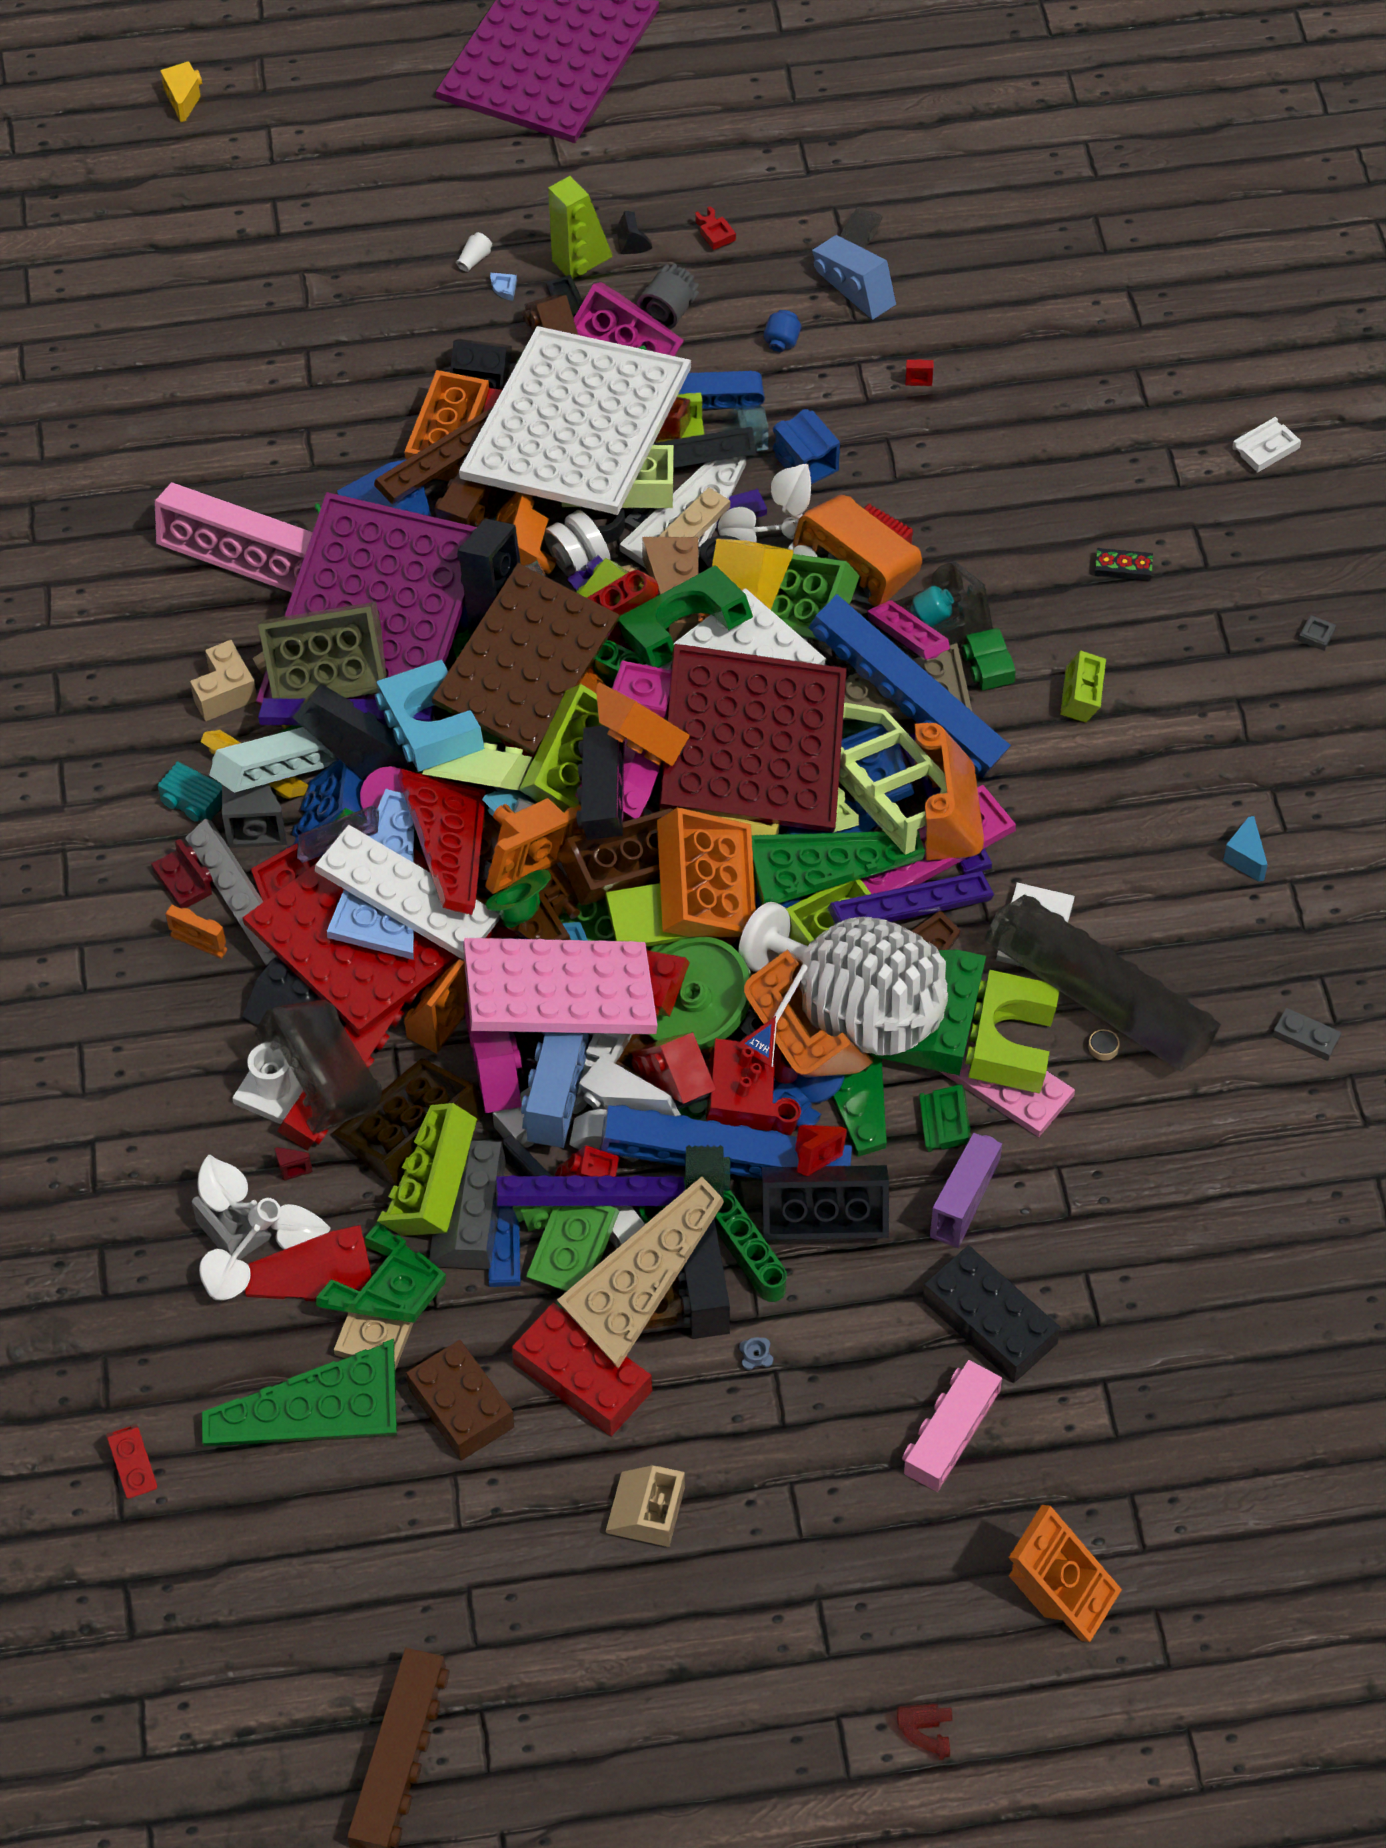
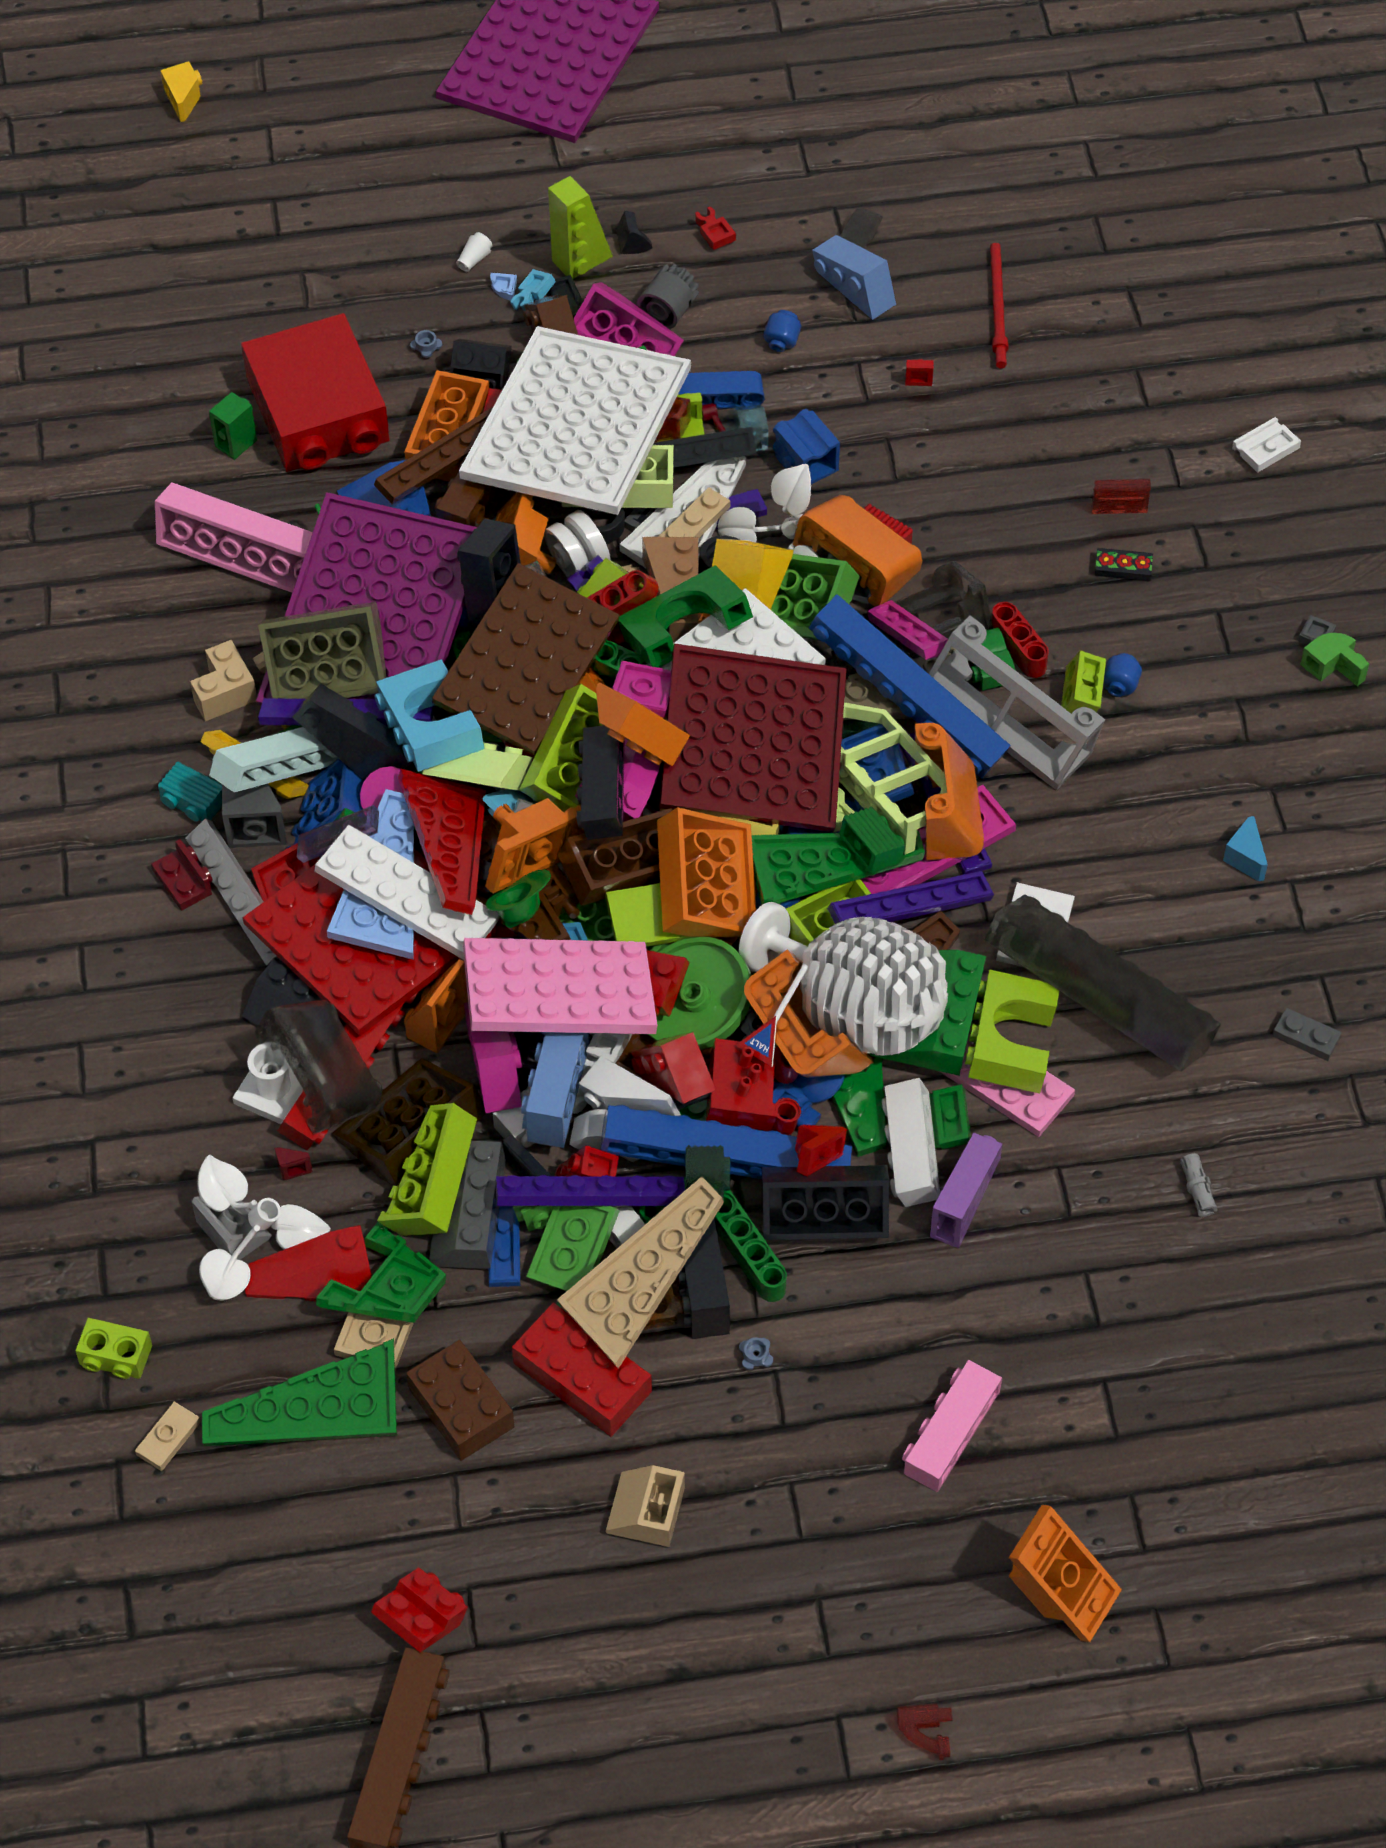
(117, 1341): none -> lime brick
(132, 1461): red bracket -> none
(167, 1436): none -> tan plate
(196, 931): orange plate -> none
(233, 425): none -> green brick
(316, 393): none -> red brick
(421, 1609): none -> red plate
(426, 343): none -> sand blue plate
(533, 287): none -> medium azure plate
(710, 412): none -> dark red hand
(872, 839): none -> green brick
(911, 1142): none -> white brick
(932, 605): teal head -> none
(991, 1314): black brick -> none
(1000, 341): none -> red bar
(1021, 639): none -> red beam
(1049, 764): none -> light grey windscreen
(1103, 1045): tile -> none
(1121, 496): none -> clear red plate
(1122, 674): none -> blue head
(1198, 1185): none -> light grey pin
(1334, 653): none -> bright green brick

